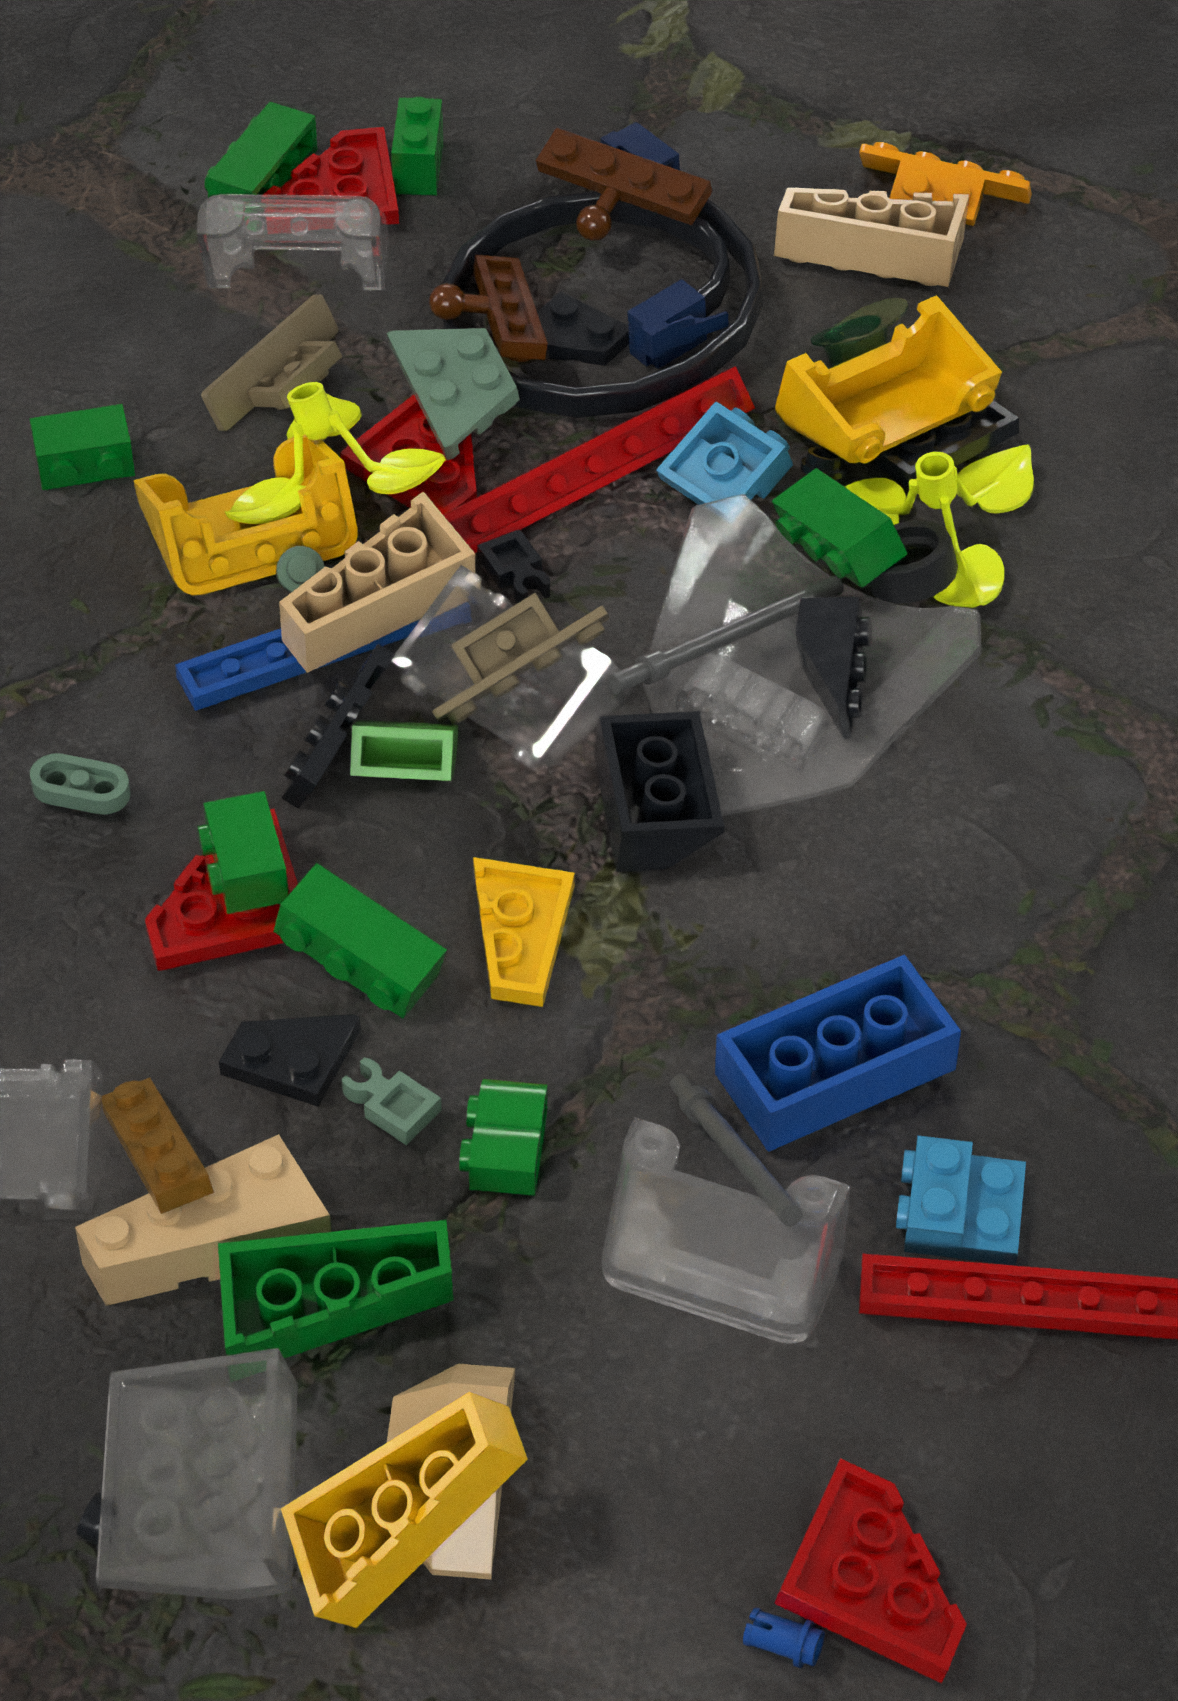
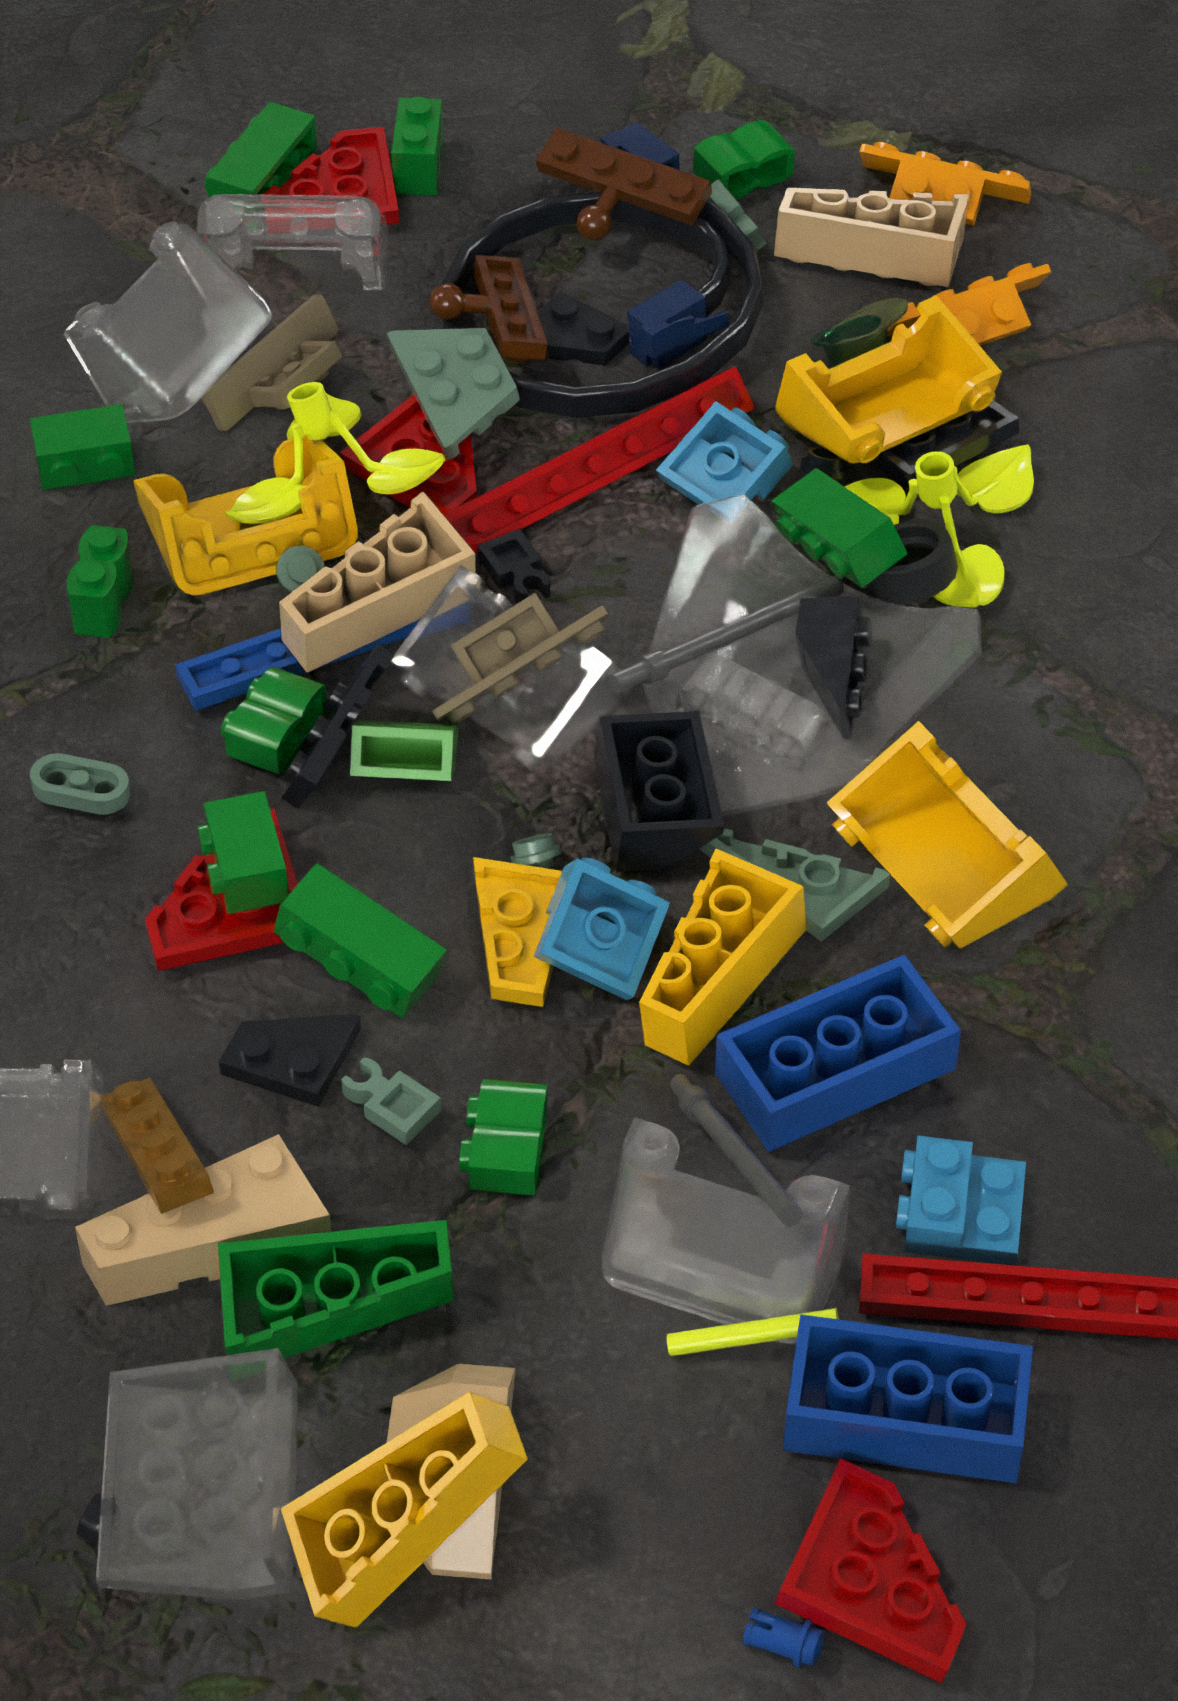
(100, 581): none -> green brick
(169, 329): none -> clear windscreen
(273, 719): none -> green brick
(536, 851): none -> sand green plate
(601, 927): none -> dark azure plate
(720, 954): none -> yellow wedge
(724, 200): none -> sand green plate
(739, 1333): none -> neon yellow bar
(745, 159): none -> green brick
(830, 890): none -> sand green wing
(908, 1398): none -> blue brick
(944, 841): none -> yellow windscreen
(988, 307): none -> light orange bracket

